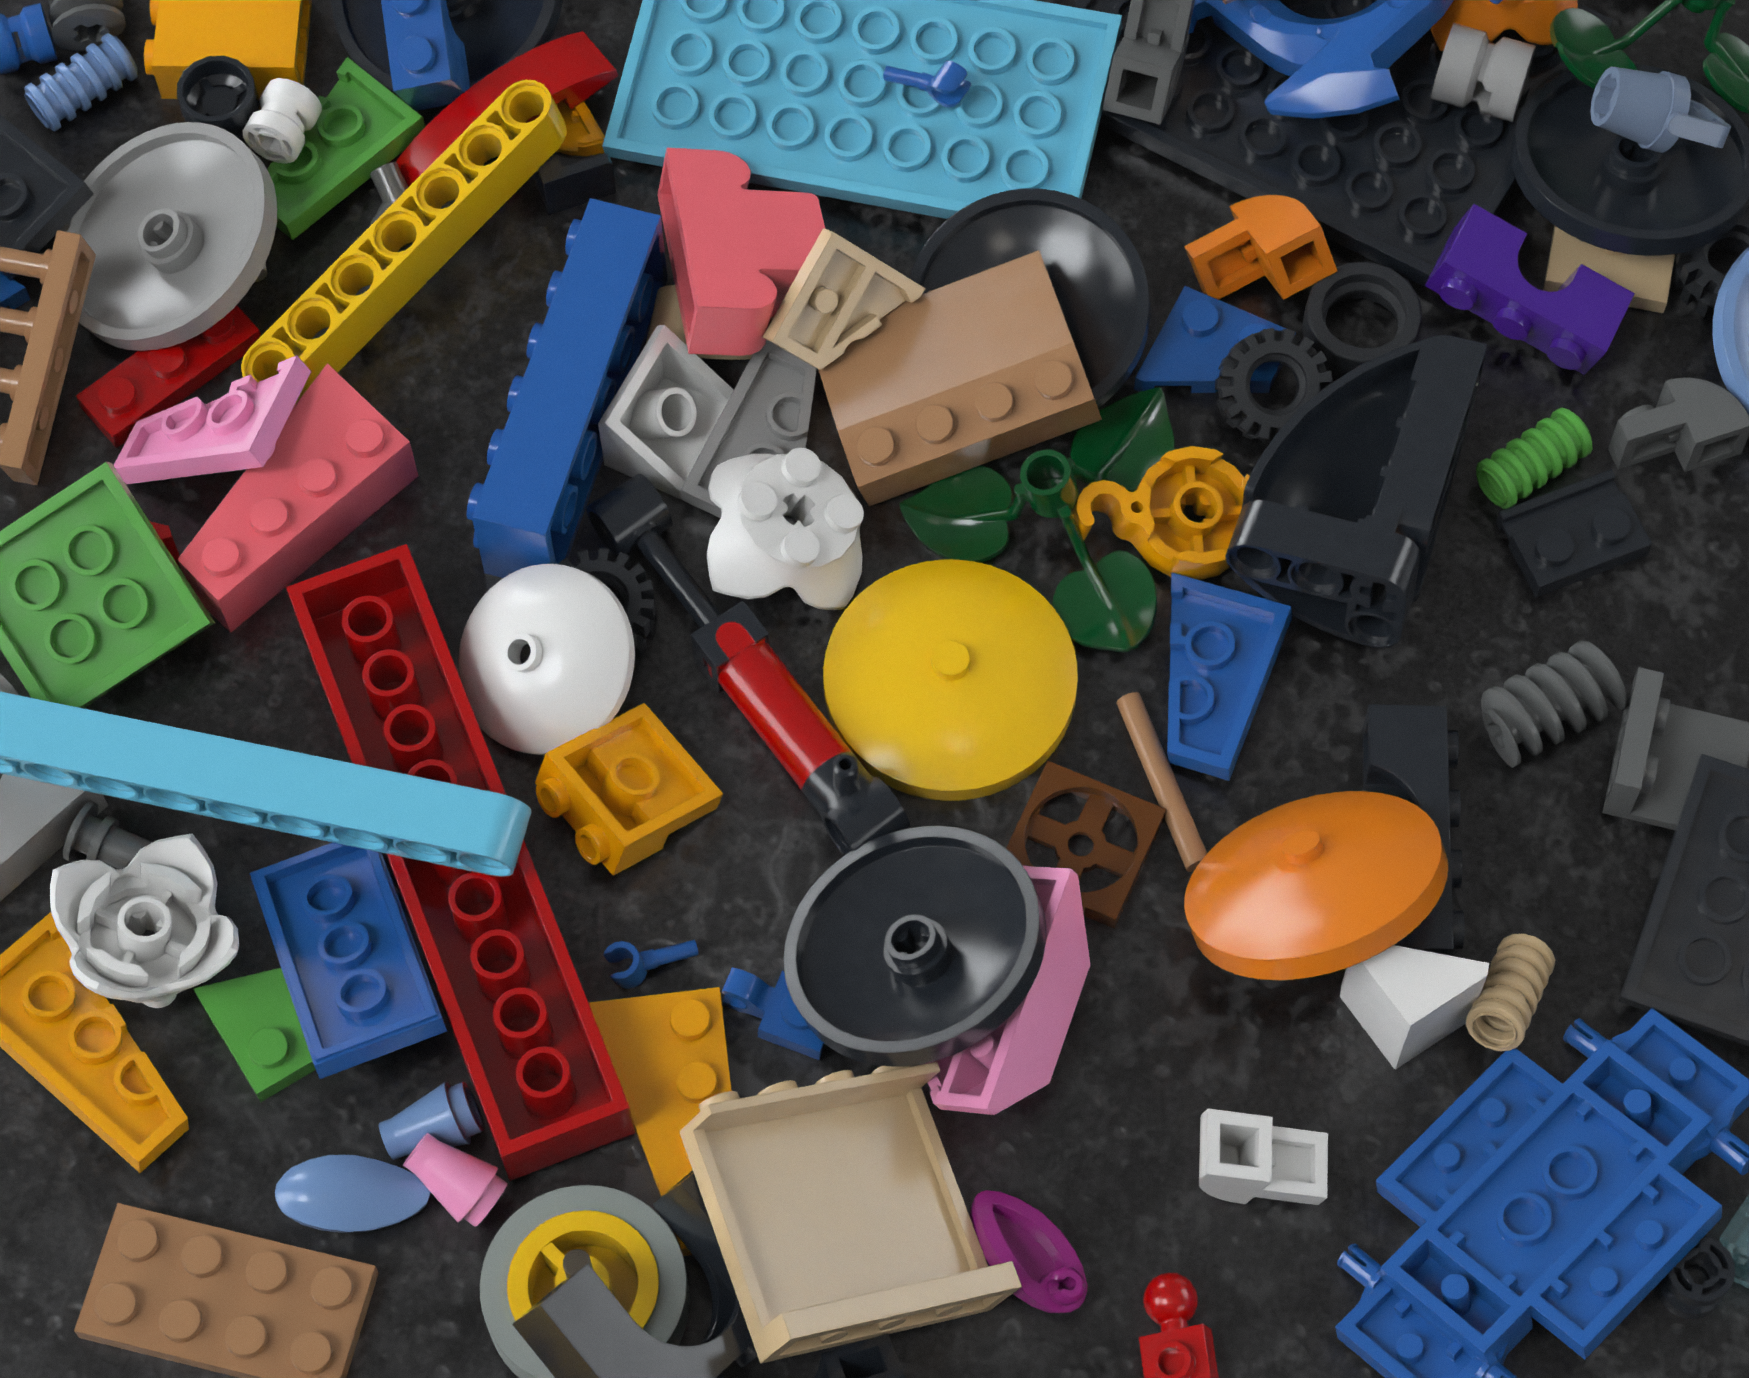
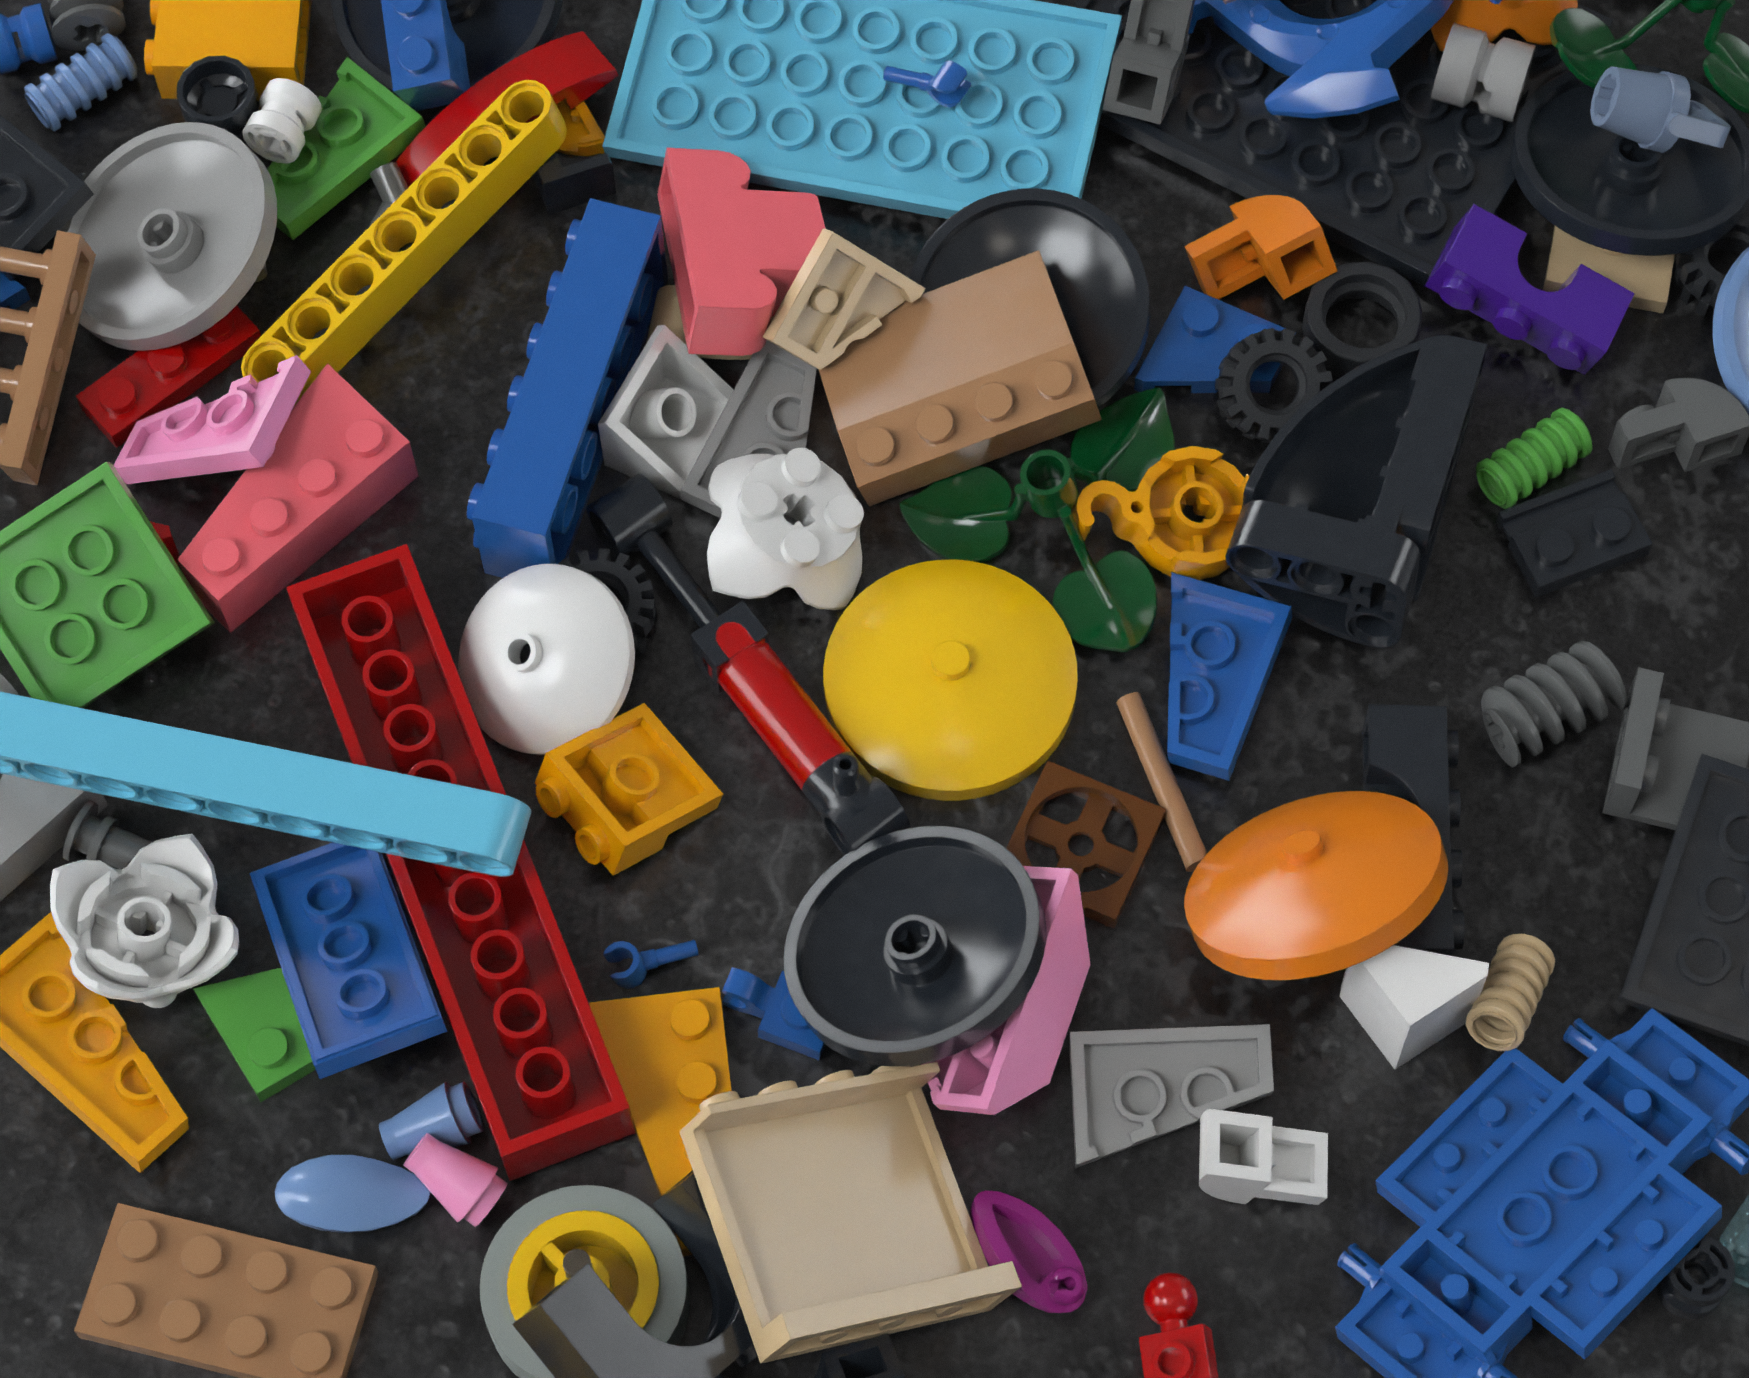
(1160, 1080): none -> light grey wing

